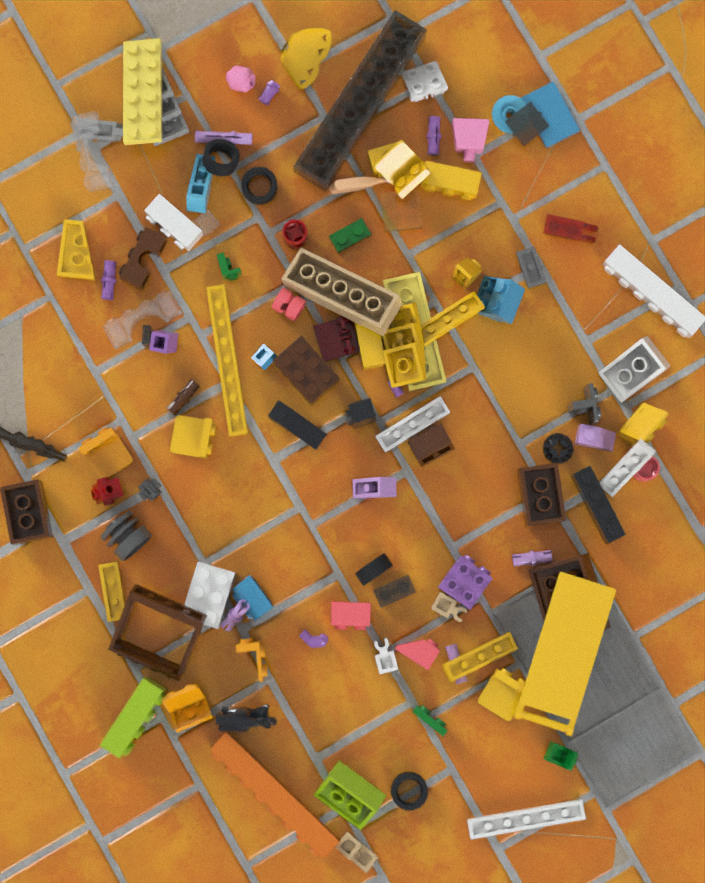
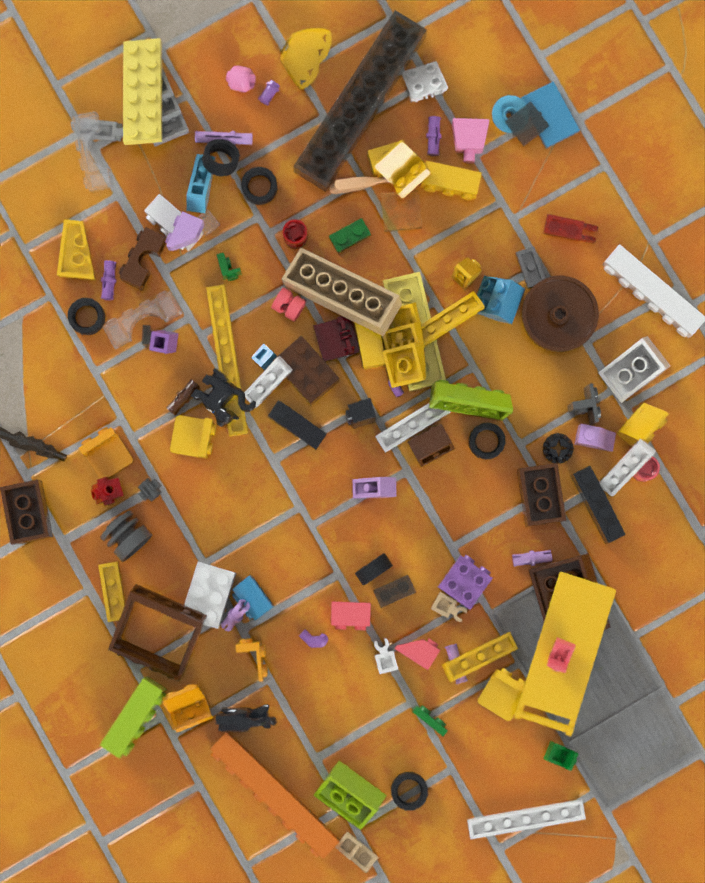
(86, 302): none -> black tyre
(186, 231): none -> lavender slope
(220, 395): none -> black animal
(268, 381): none -> white tile
(470, 401): none -> lime slope
(486, 455): none -> black tyre
(560, 313): none -> reddish brown dish
(560, 655): none -> coral bracket

